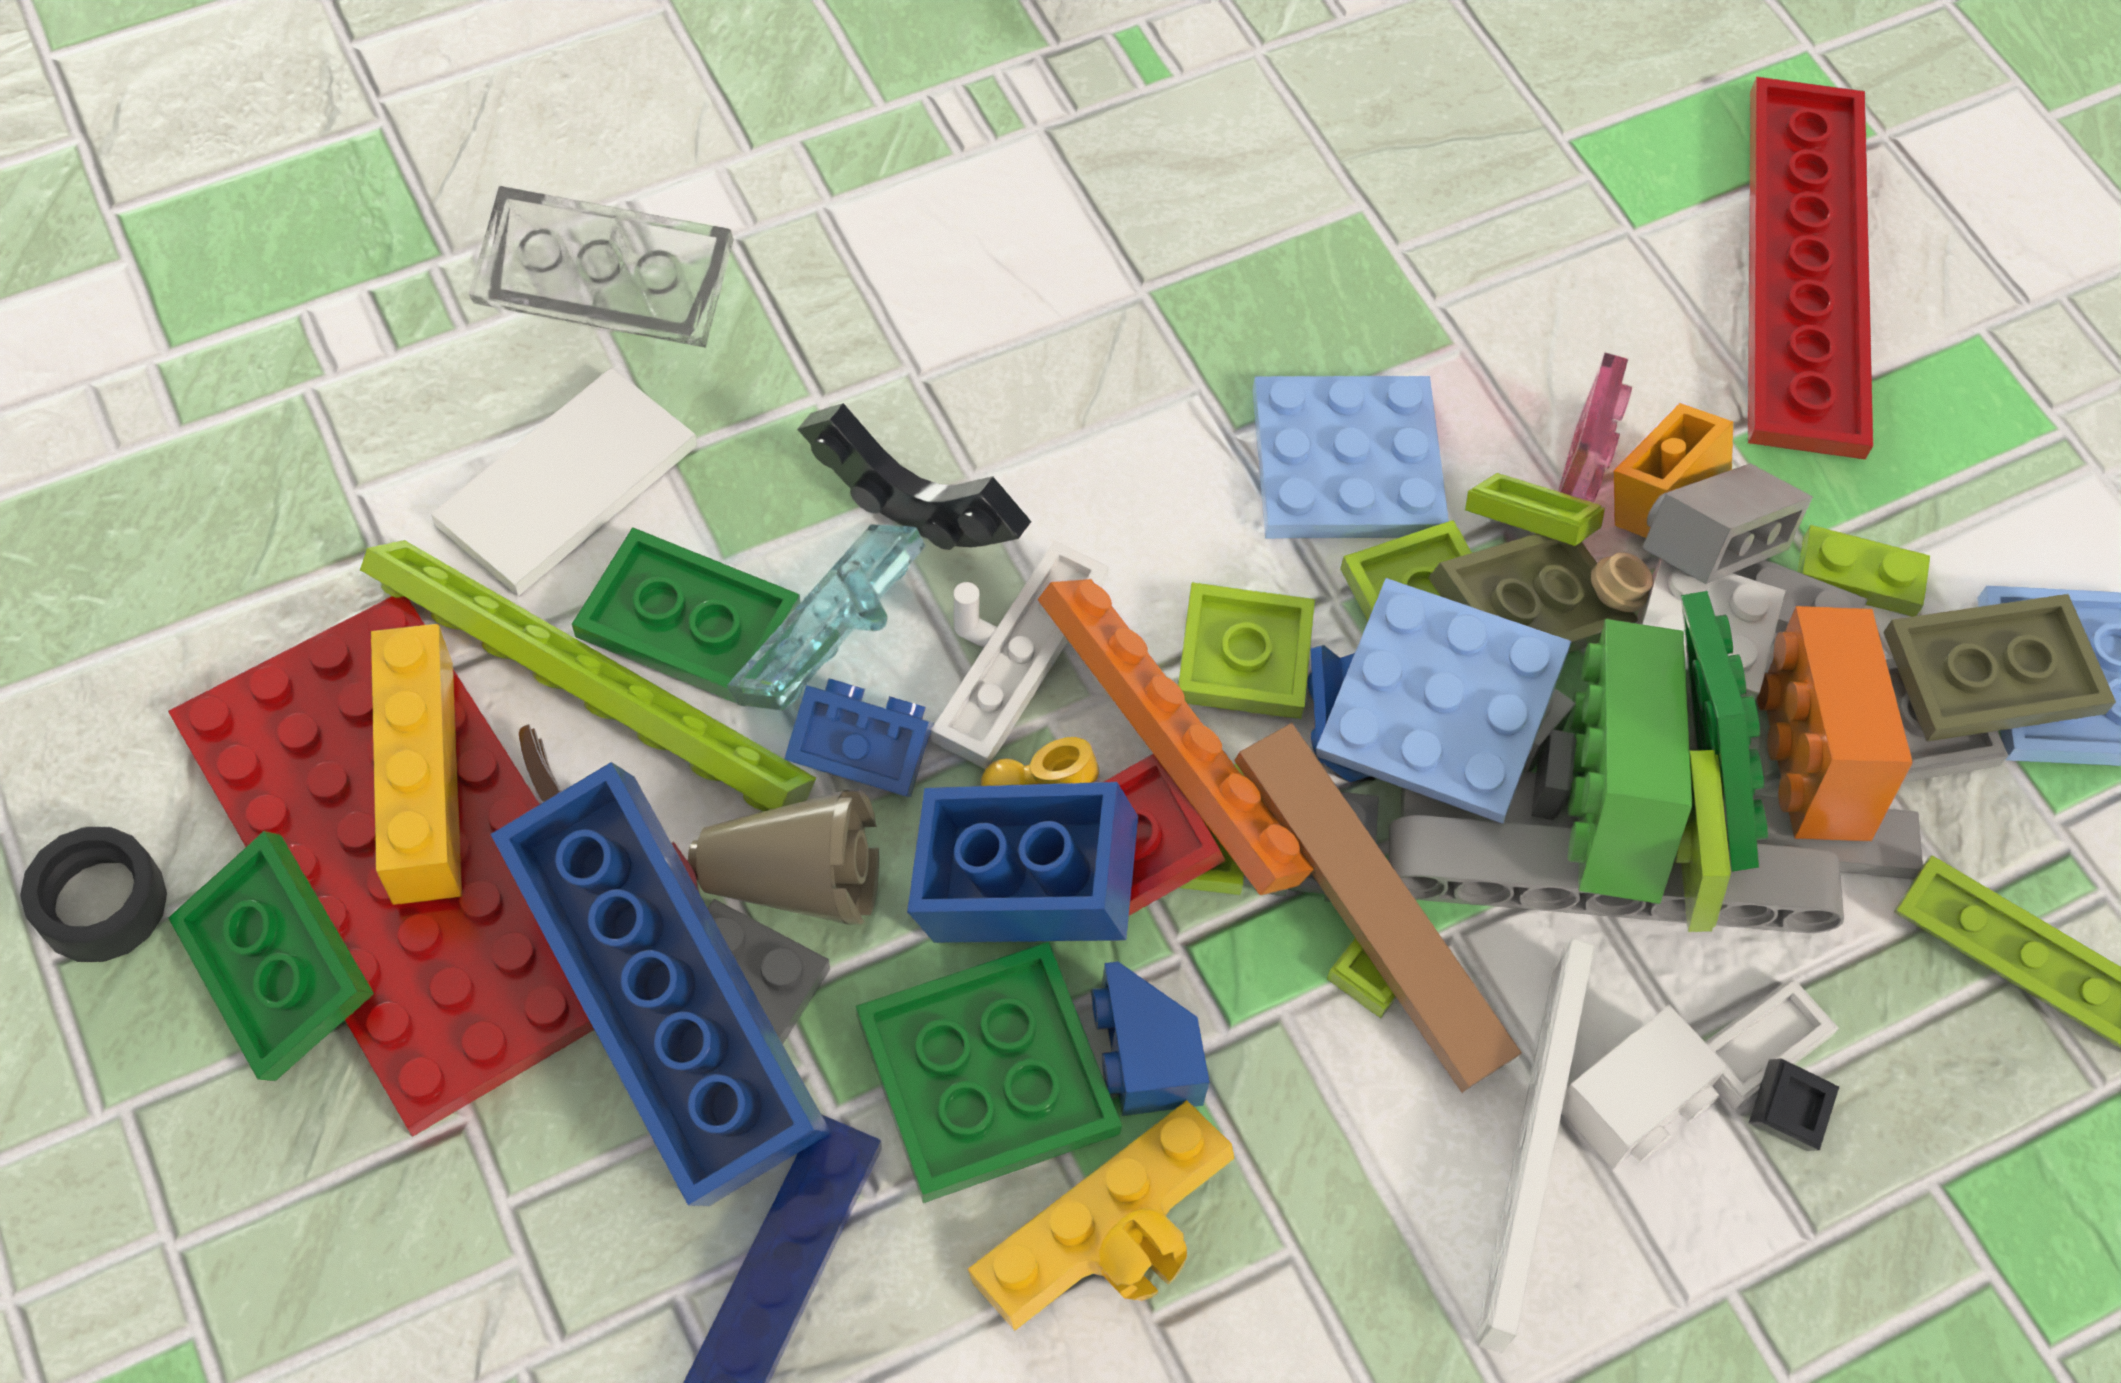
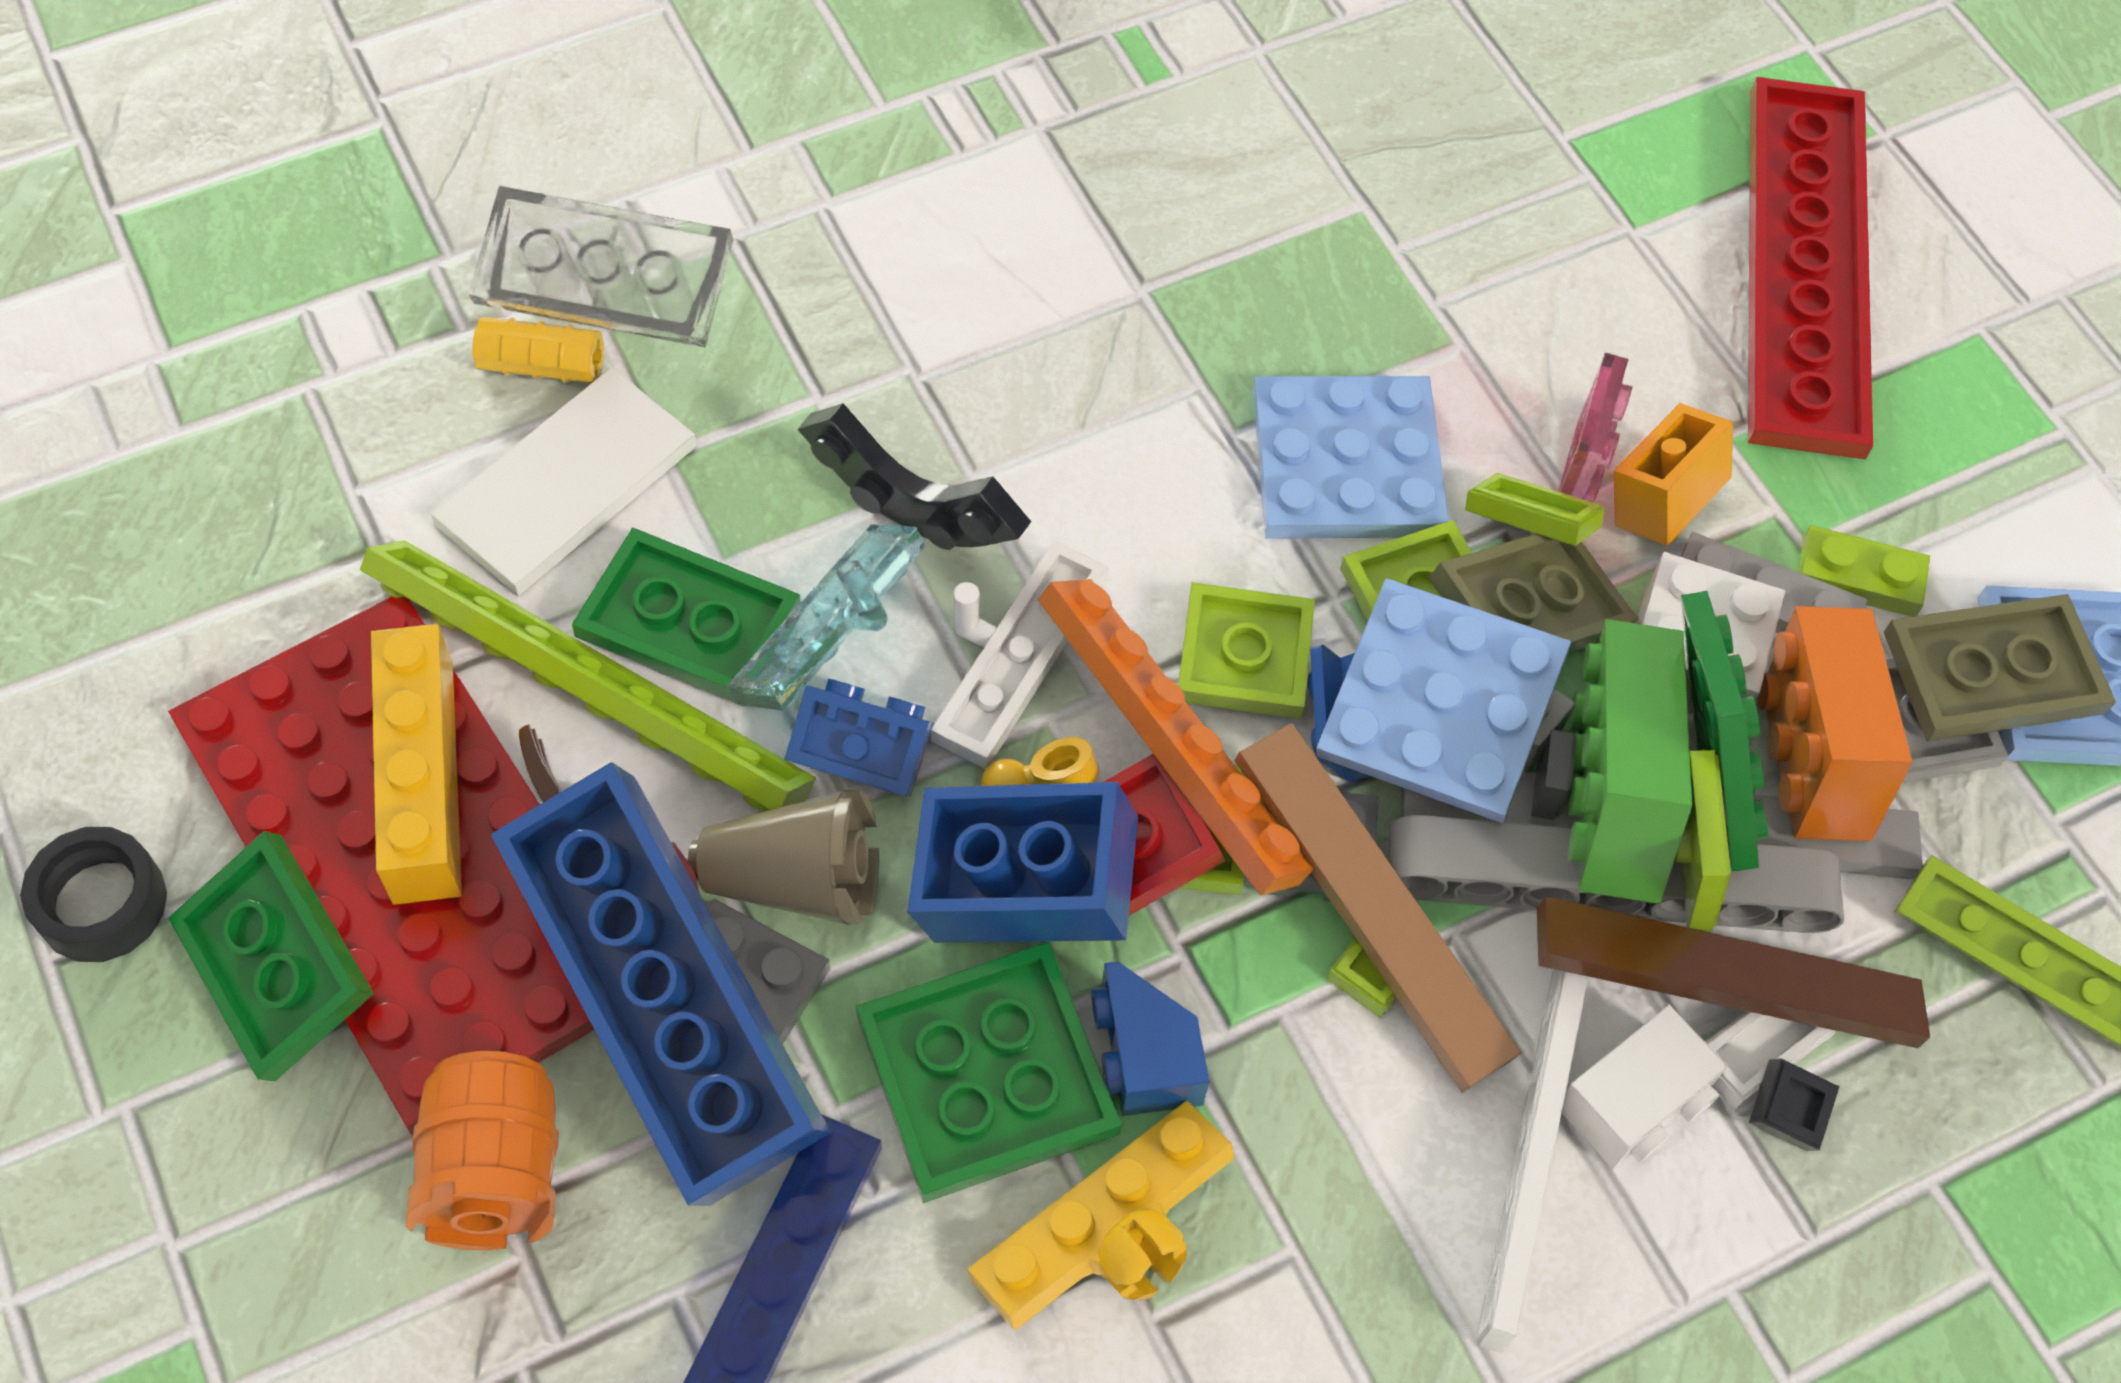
(484, 1152): none -> orange piece
(538, 350): none -> yellow axle
(1622, 582): tan plate -> none
(1725, 522): light grey brick -> none
(1731, 972): none -> reddish brown tile

